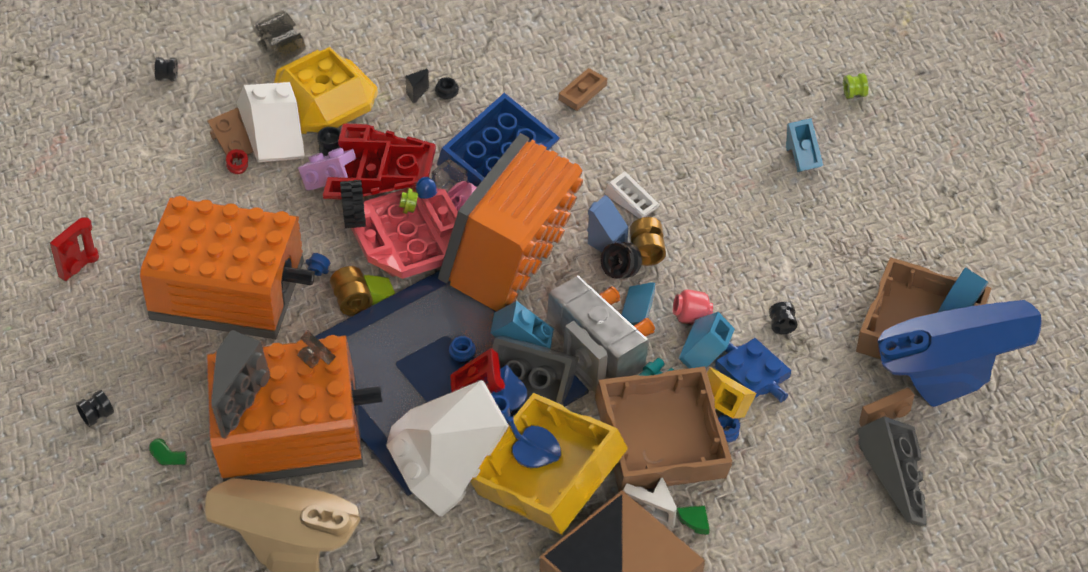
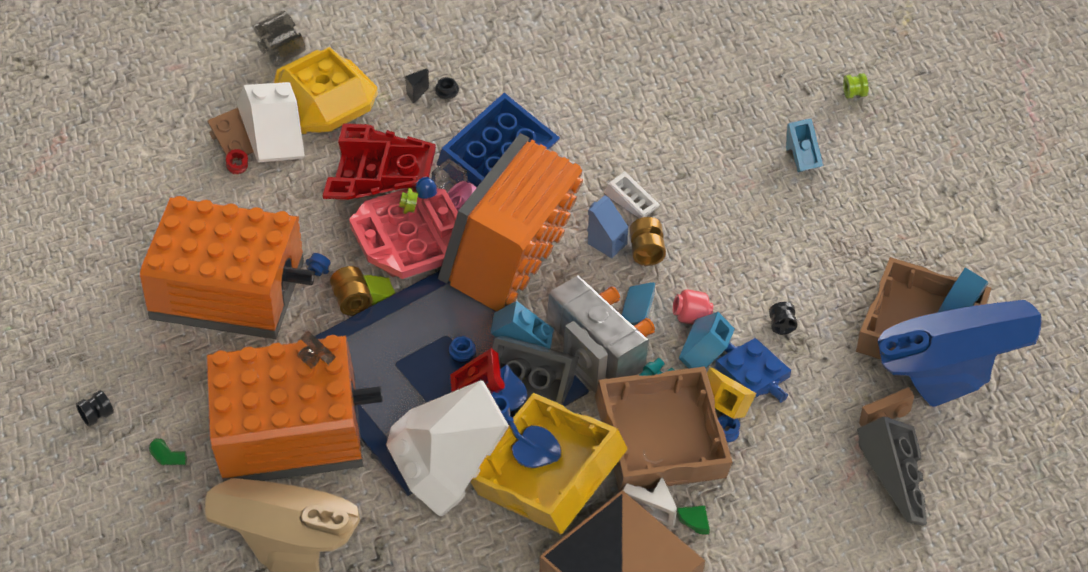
(67, 252): red plate -> none
(166, 69): black wheel -> none
(237, 379): dark grey slope -> none
(321, 167): lavender bracket -> none
(328, 139): black wheel -> none
(353, 204): black tyre -> none
(582, 89): medium nougat plate -> none
(628, 254): black wheel -> none

